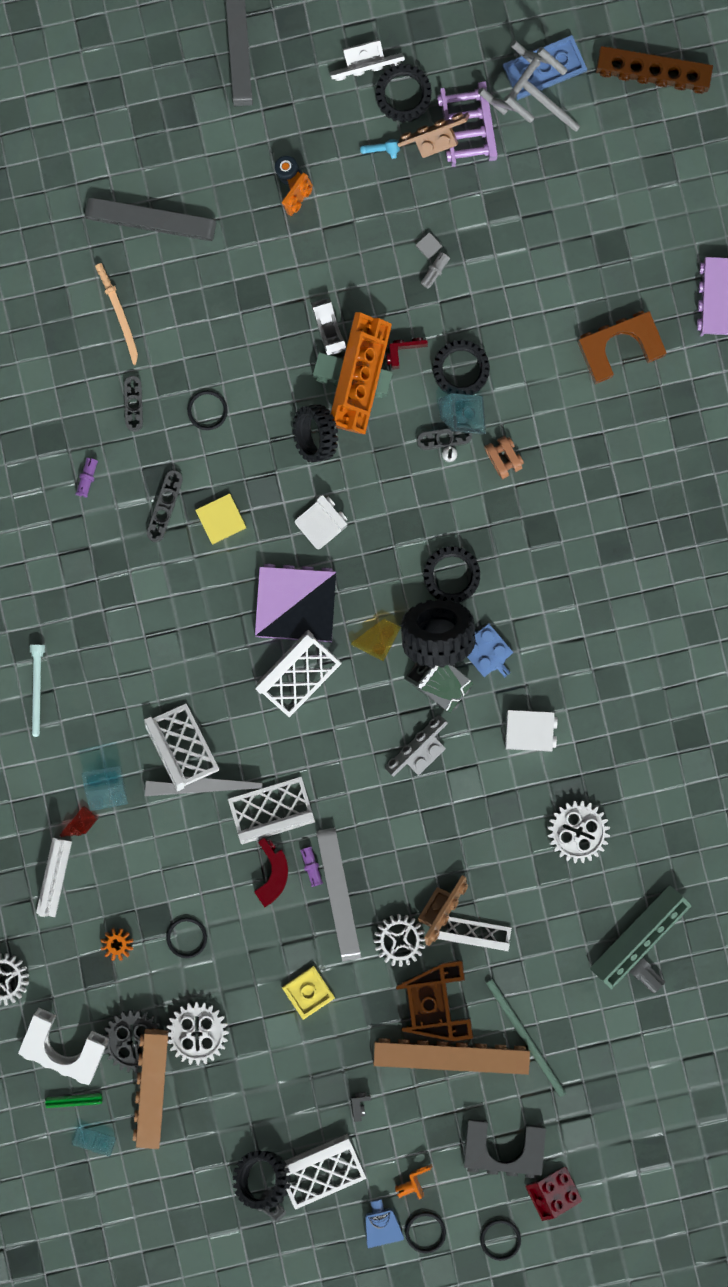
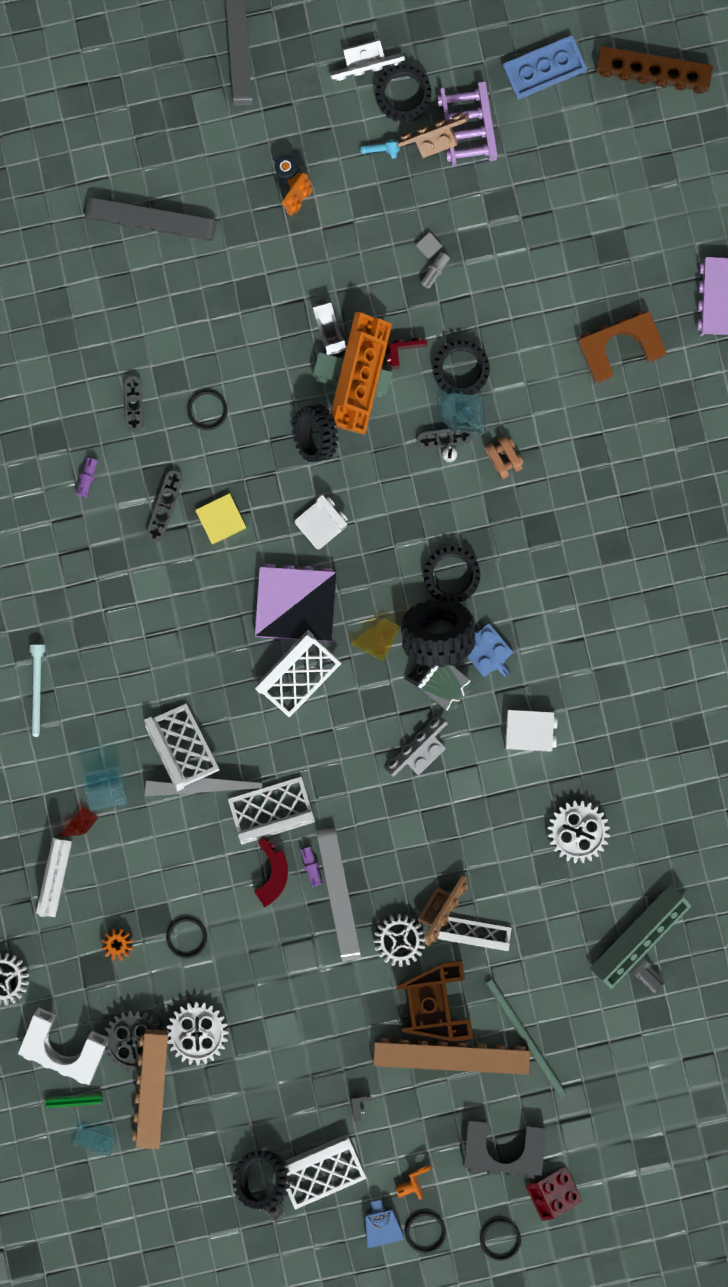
(110, 290): light nougat sword -> none
(308, 992): light yellow tile -> none
(509, 102): light grey piece -> none

